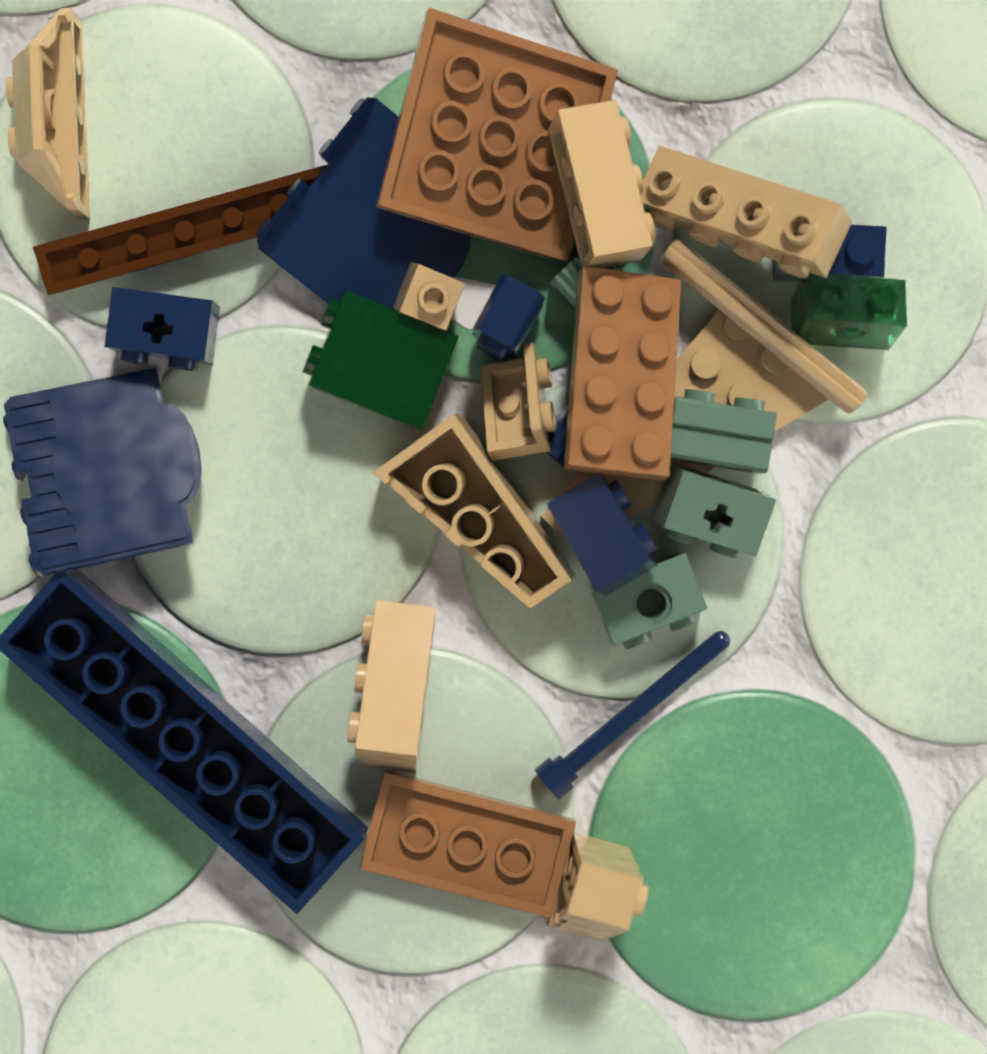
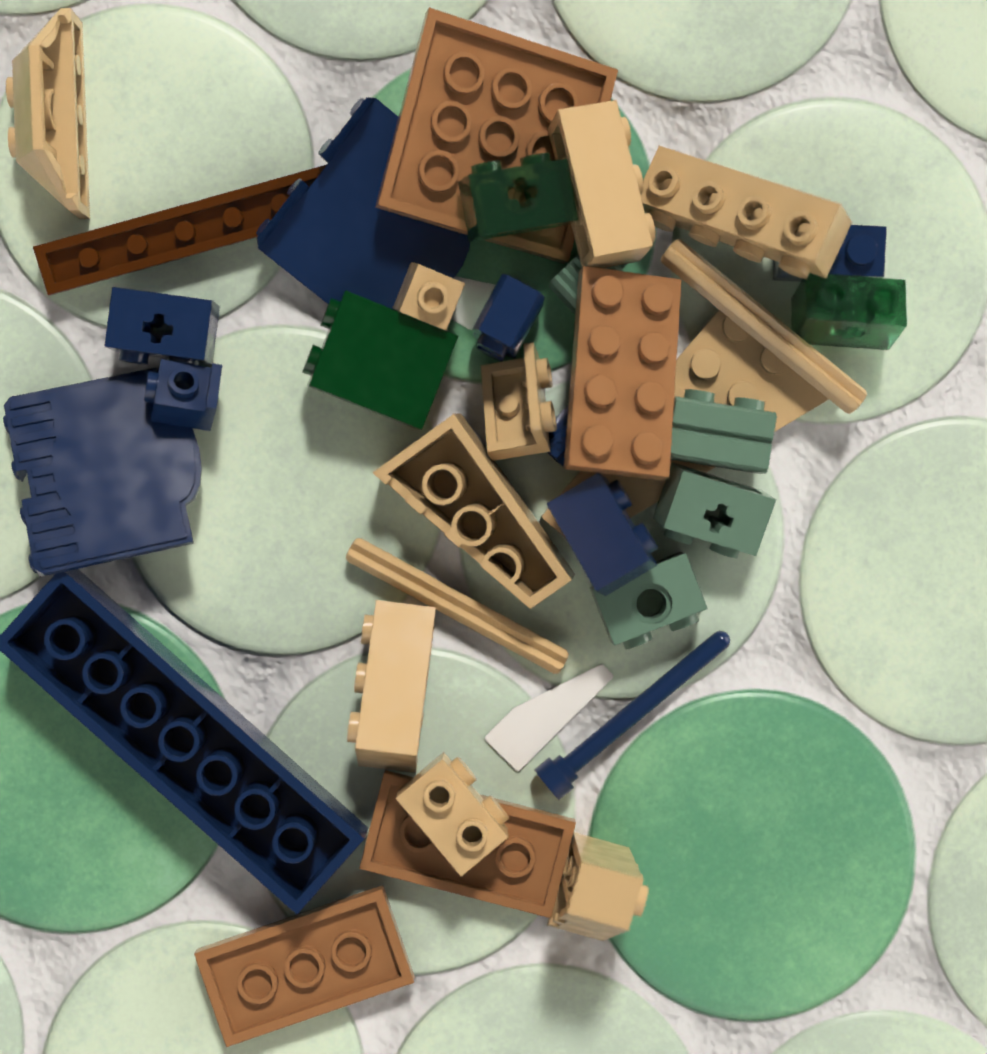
(184, 394): none -> dark blue brick
(304, 966): none -> medium nougat plate
(453, 812): none -> tan brick
(457, 605): none -> tan axle
(538, 720): none -> white sticker
(546, 190): none -> clear green brick

